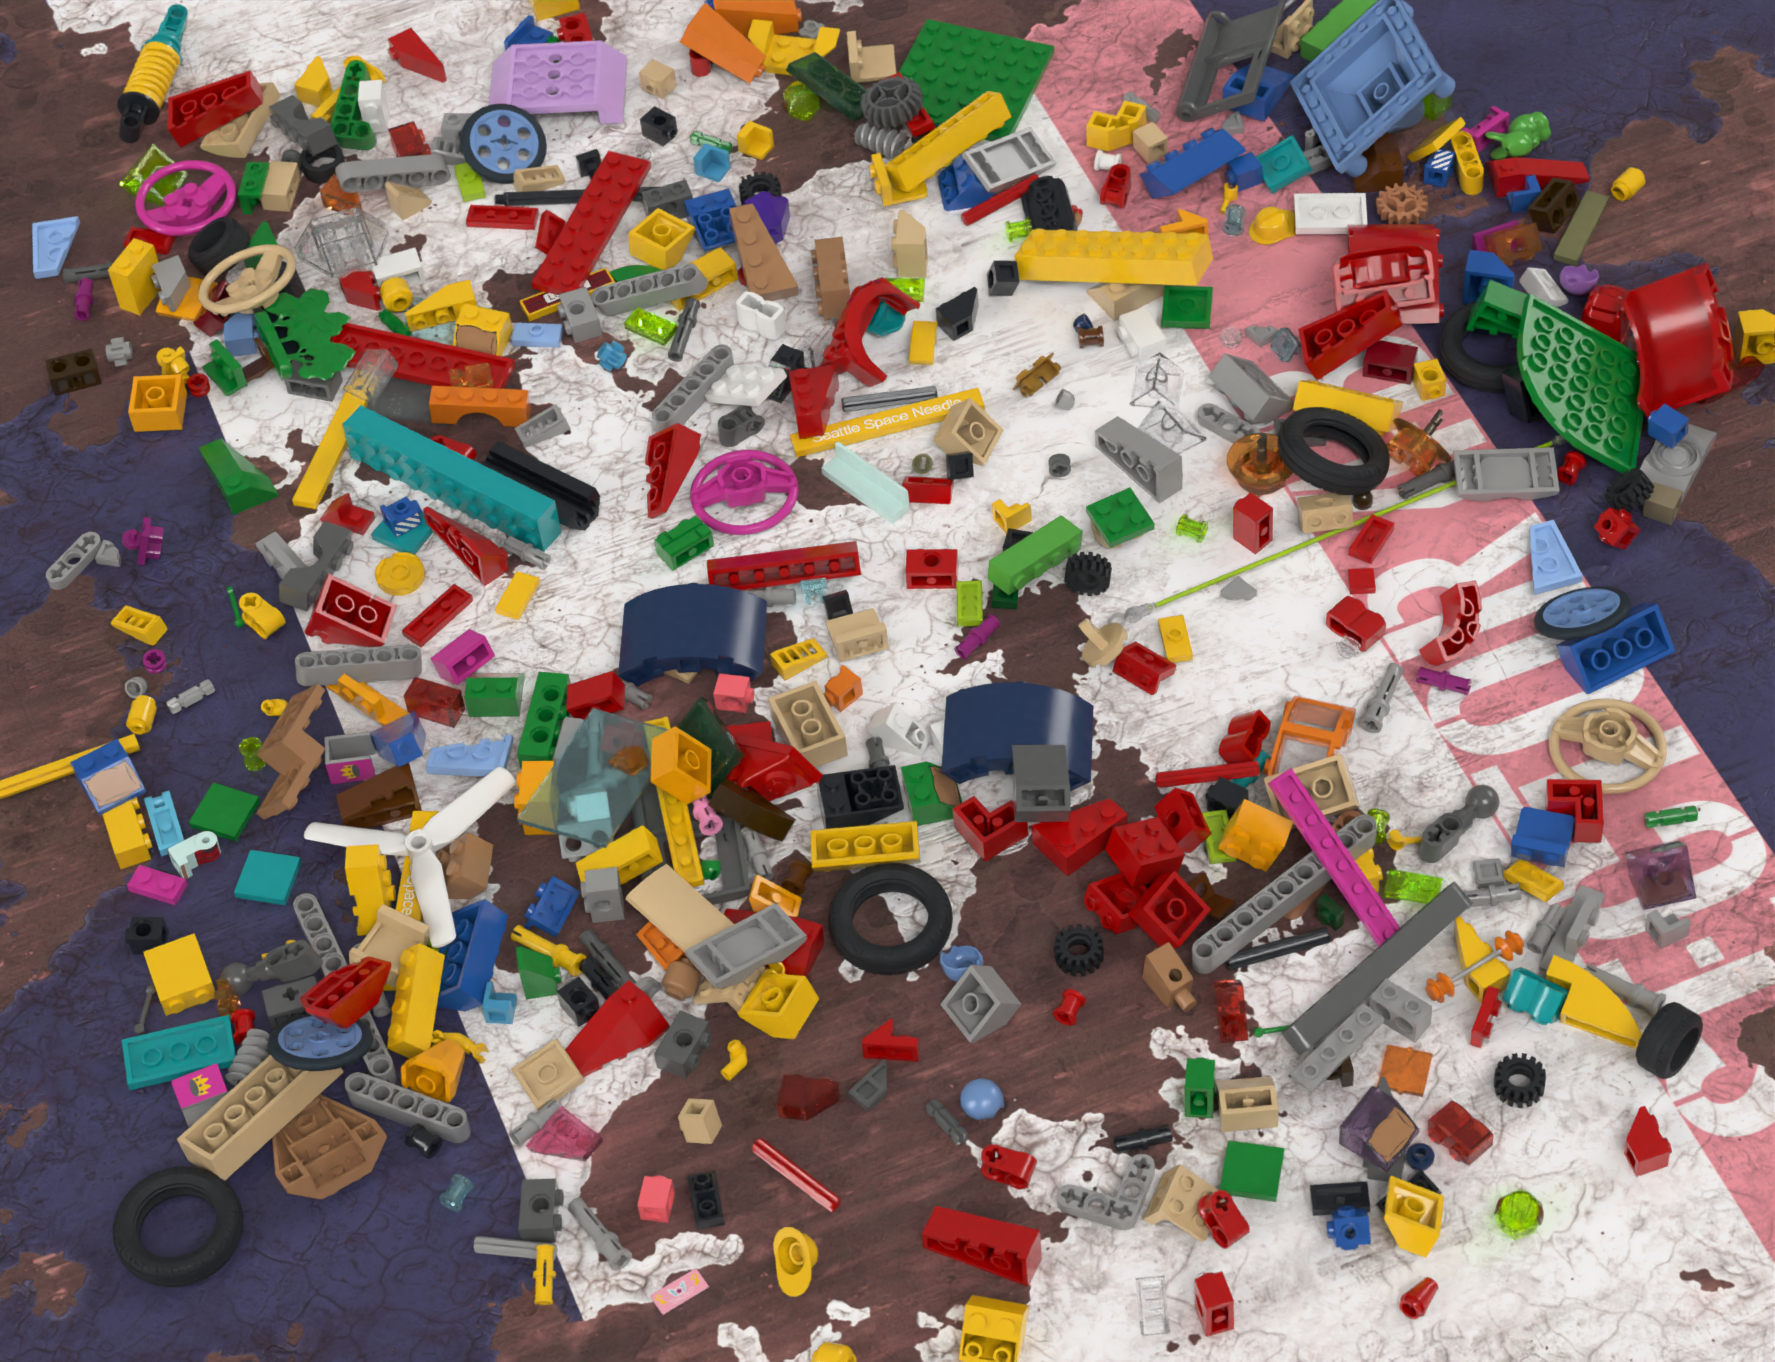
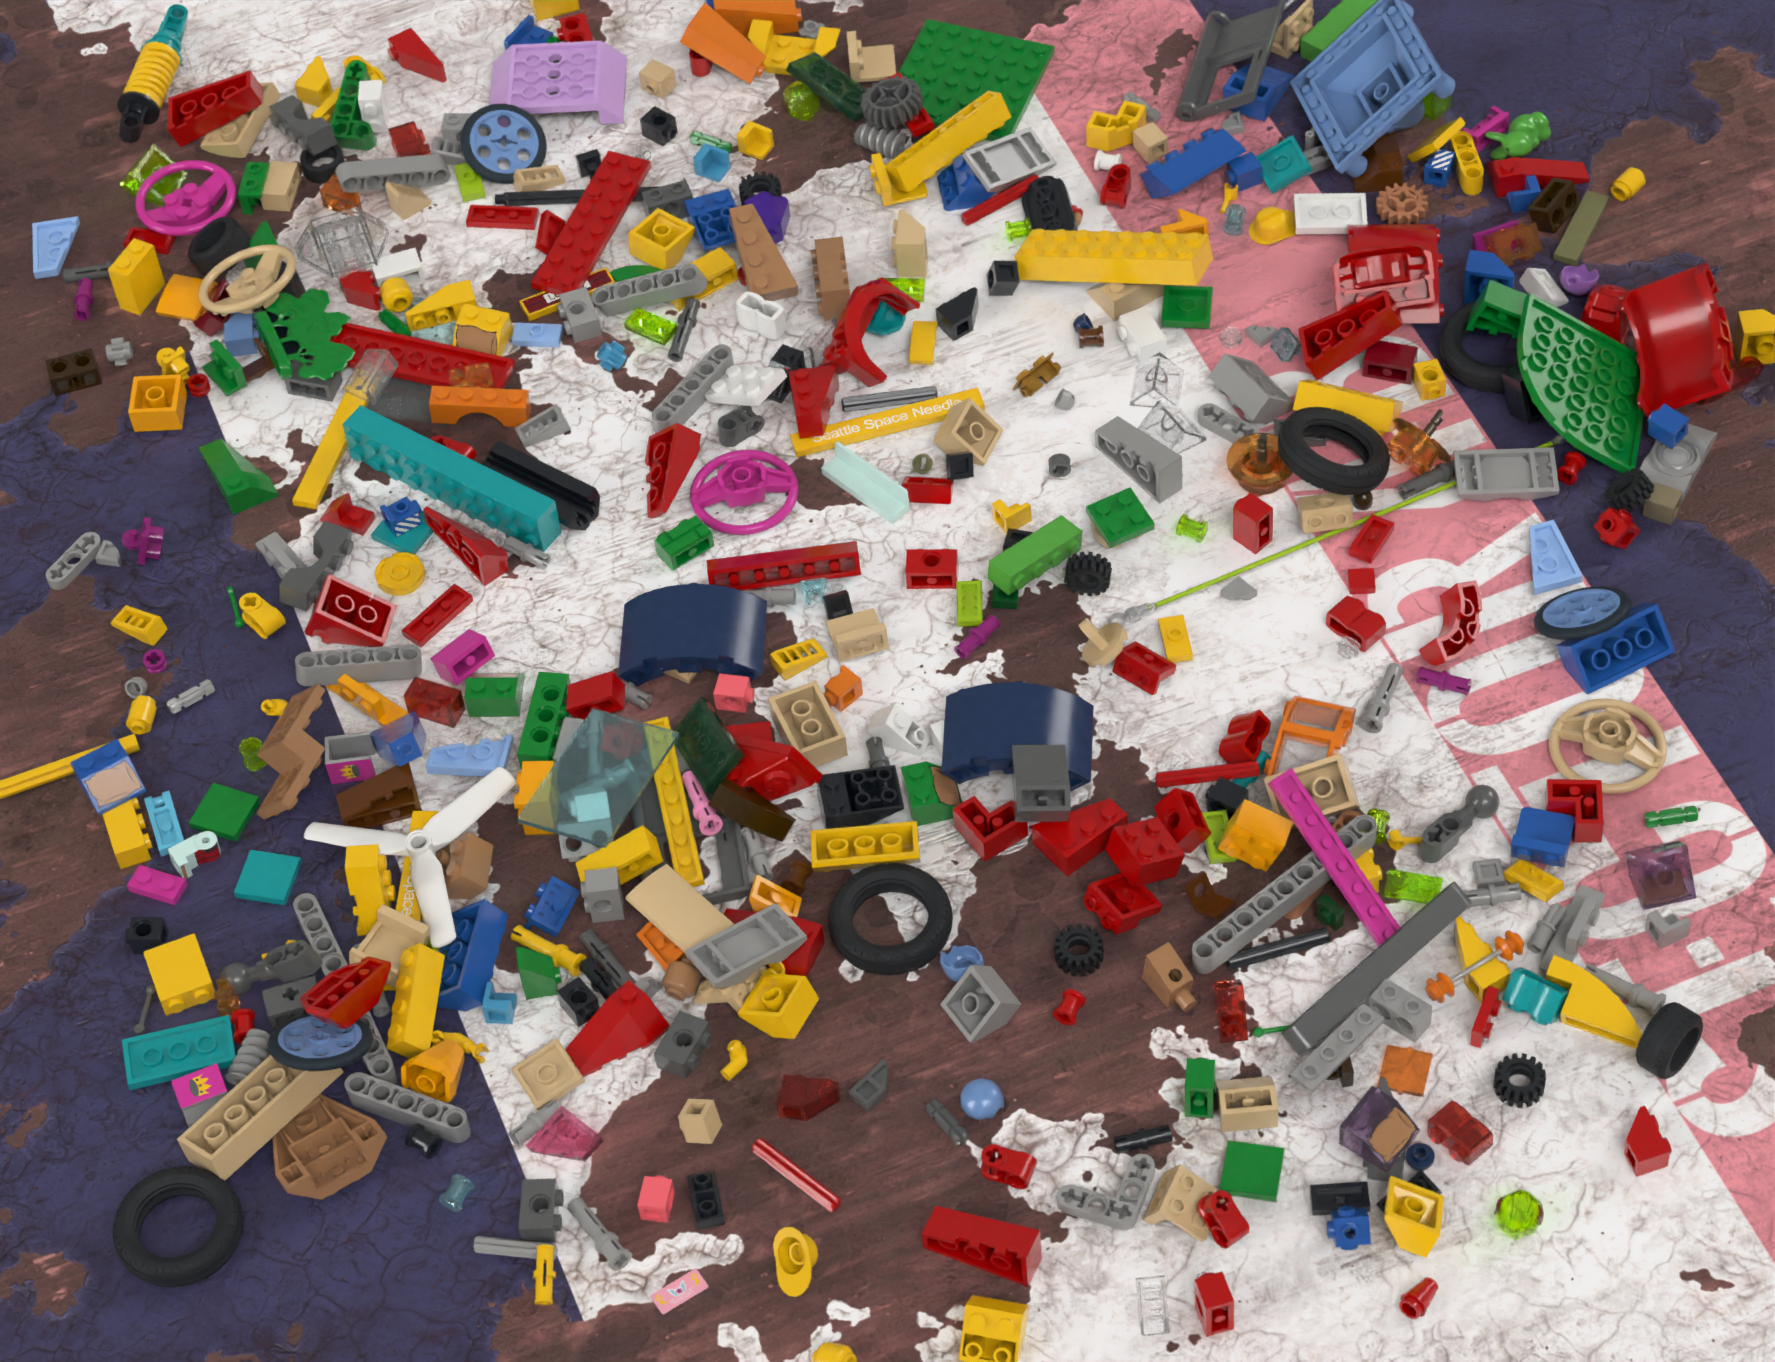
(172, 280): light grey slope -> none
(293, 155): dark grey bush -> none
(517, 595): yellow tile -> none
(630, 760): clear orange slope -> none
(681, 765): light orange brick -> none
(711, 869): green hinge -> none
(885, 1045): red slope -> none
(1169, 910): red brick -> none

